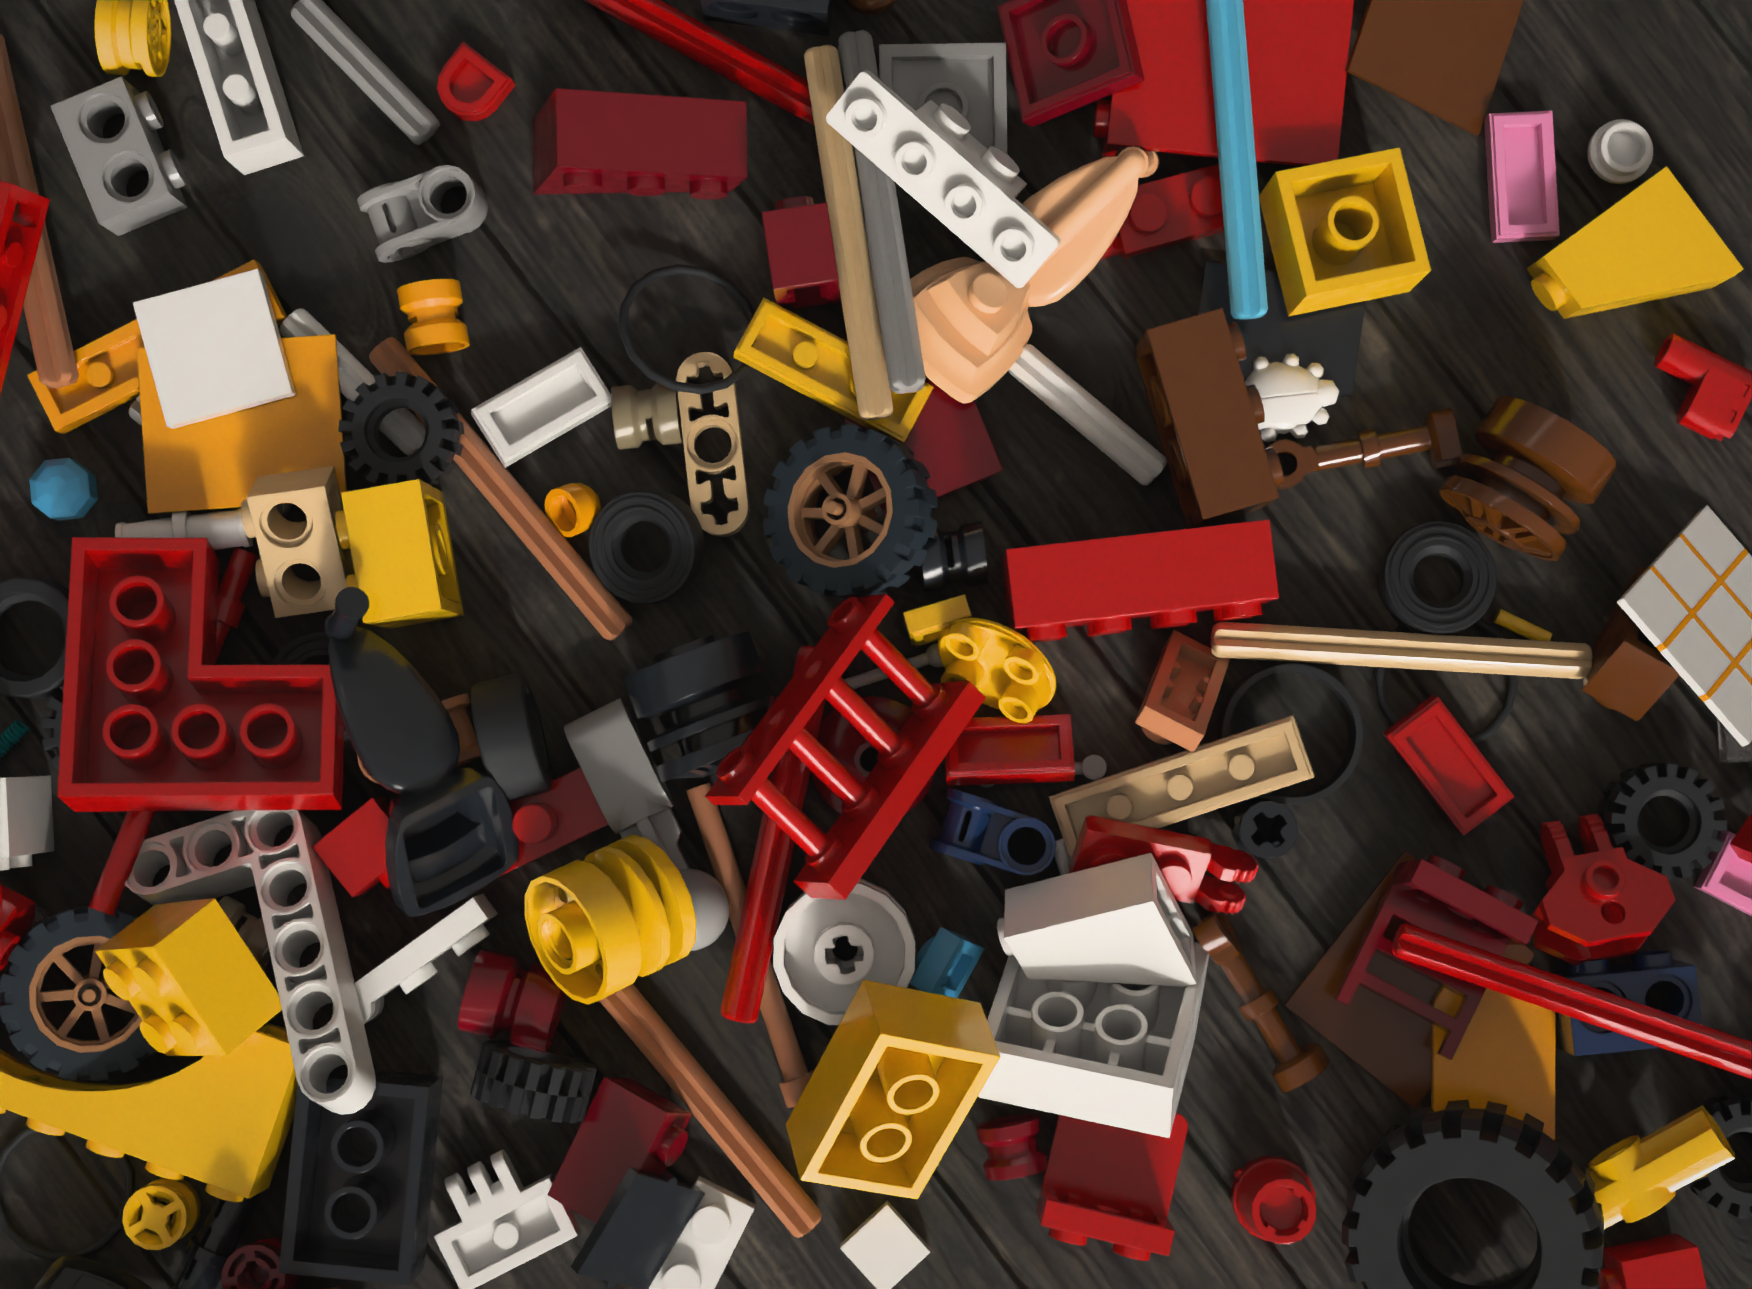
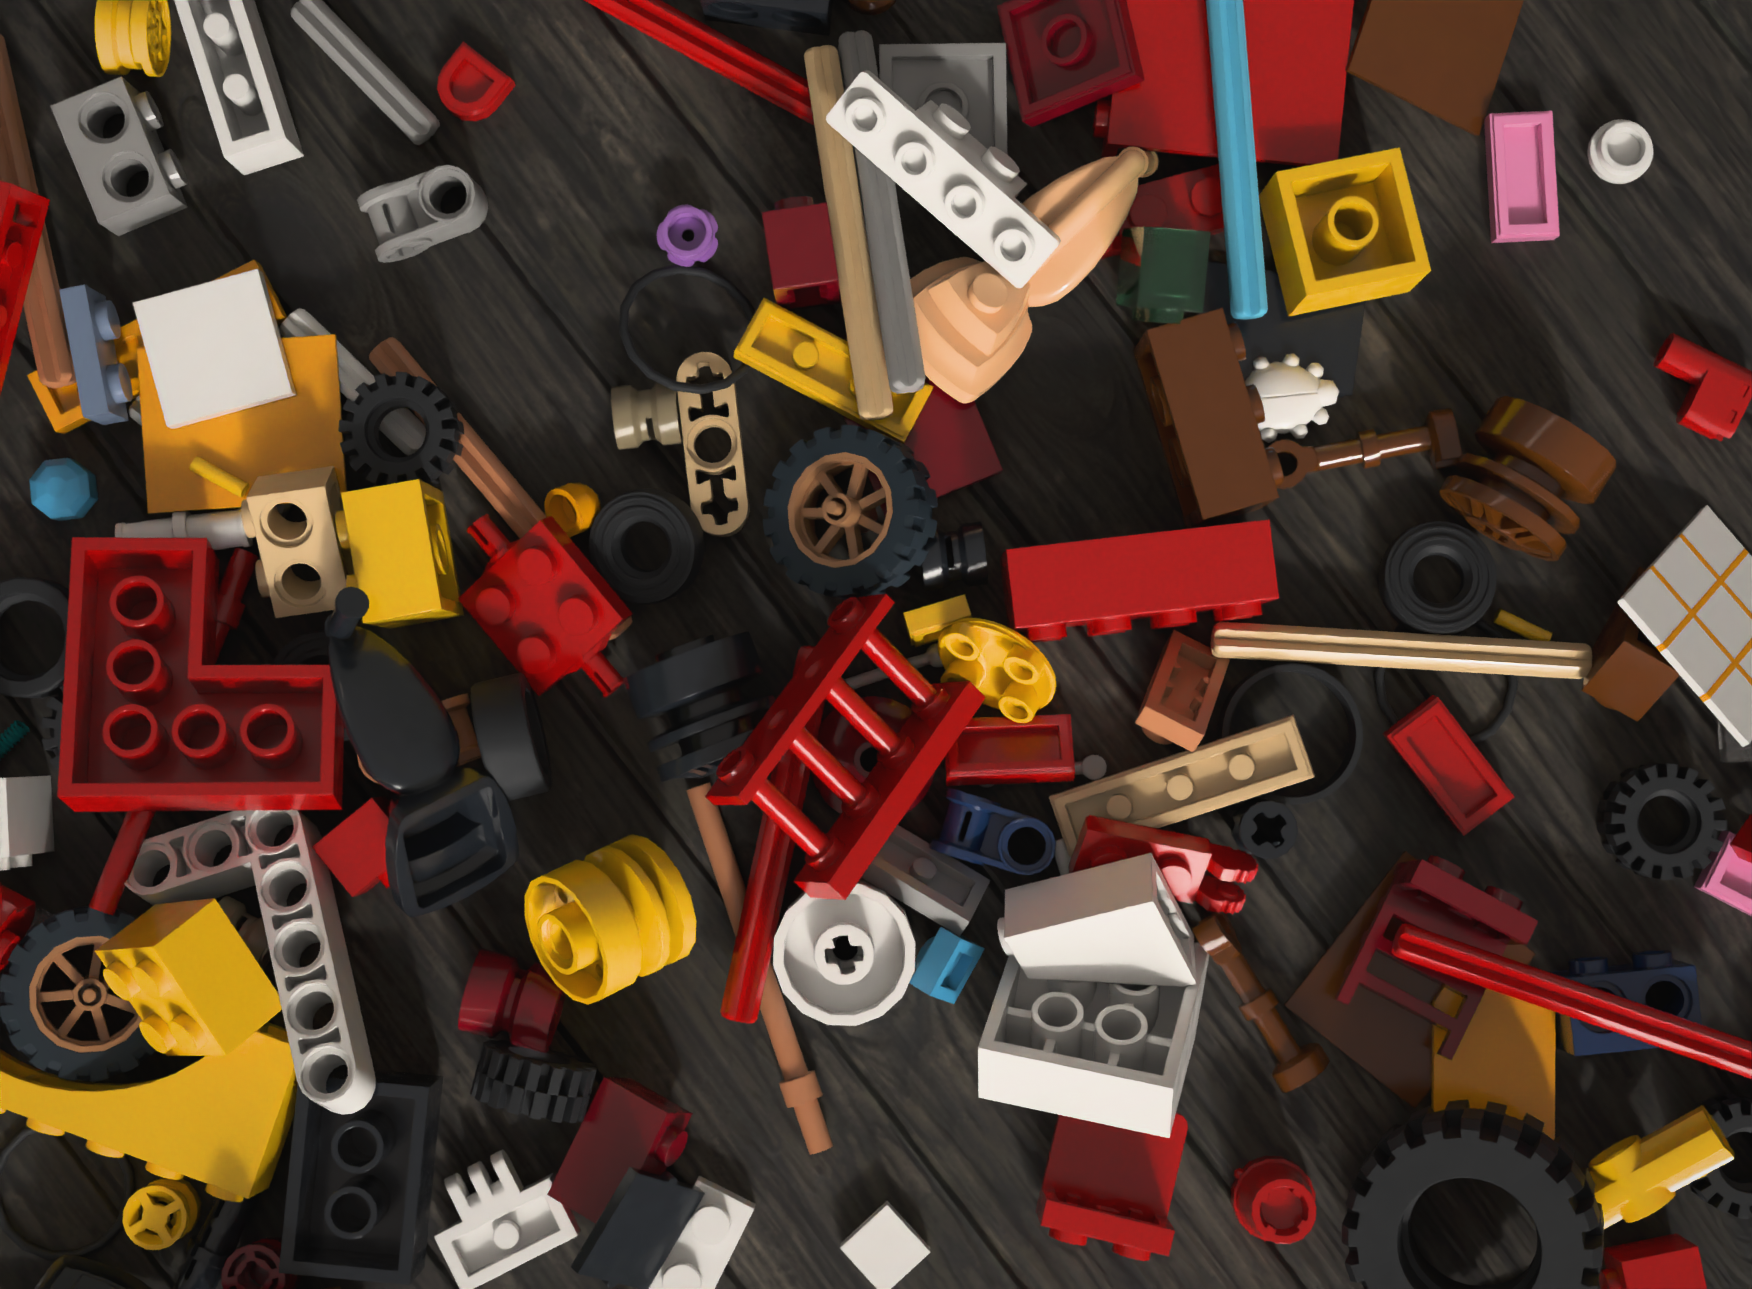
(91, 333): none -> sand blue plate
(219, 476): none -> yellow piece
(414, 964): white plate -> none
(433, 311): light orange wheel -> none
(542, 407): white tile -> none
(545, 605): none -> red plate
(555, 817): red tile -> none
(638, 144): dark red wedge -> none
(640, 804): light grey beam -> none
(683, 219): none -> medium lavender plate
(713, 1110): nougat axle -> none
(891, 1090): yellow brick -> none
(927, 880): none -> light grey plate
(1011, 1147): dark red wheel -> none
(1088, 415): white axle -> none
(1162, 272): none -> clear green brick
(1596, 900): red hinge -> none
(1635, 253): yellow slope -> none

